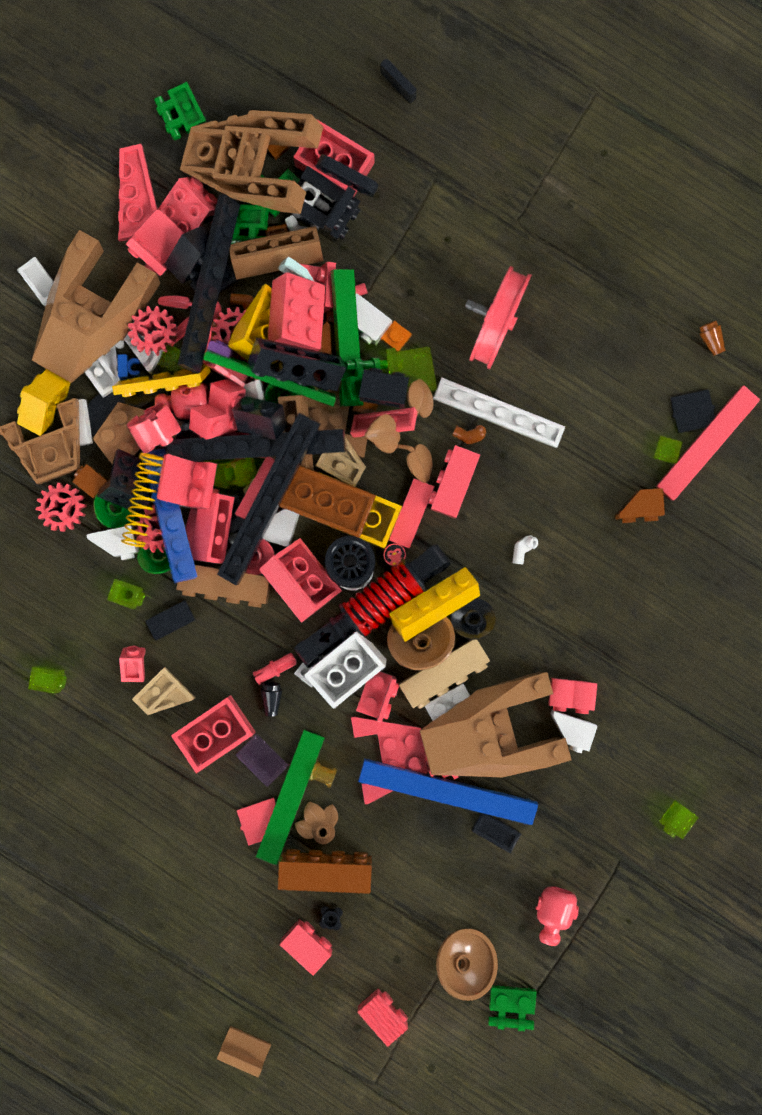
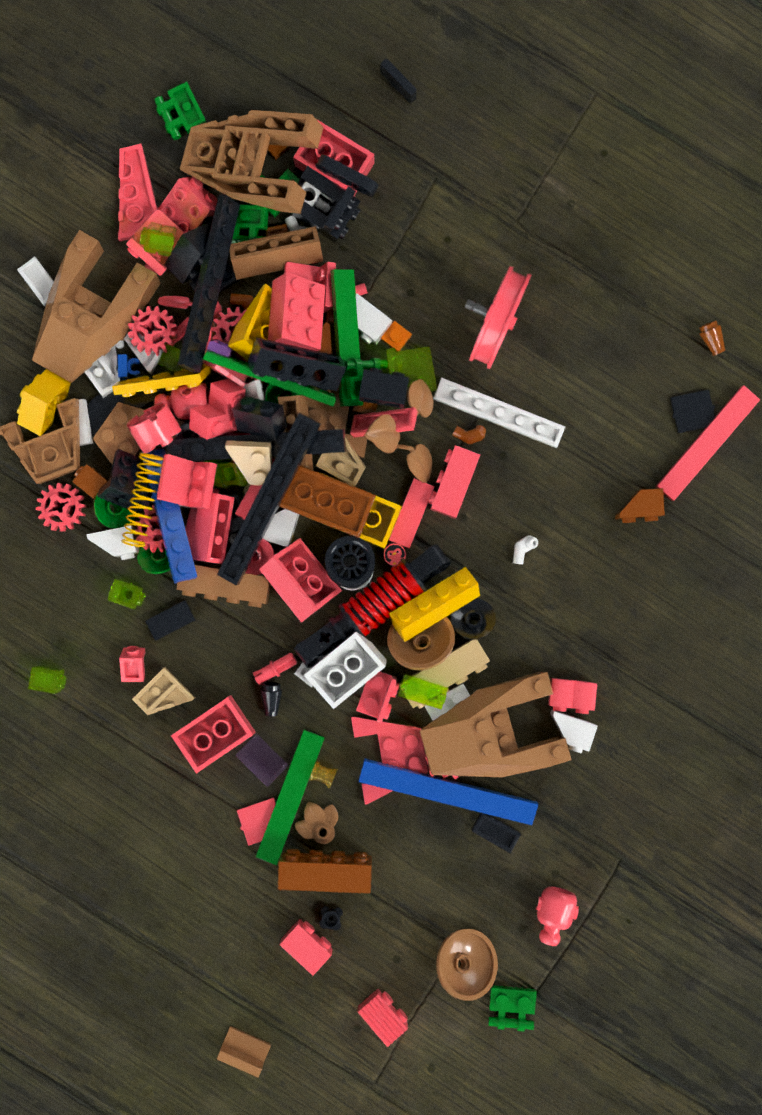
(158, 239): none -> clear neon green brick
(252, 459): none -> tan wing
(291, 266): light aqua tile -> none
(423, 691): none -> clear neon green hinge
(667, 450): clear neon green plate -> none
(678, 820): clear neon green brick -> none

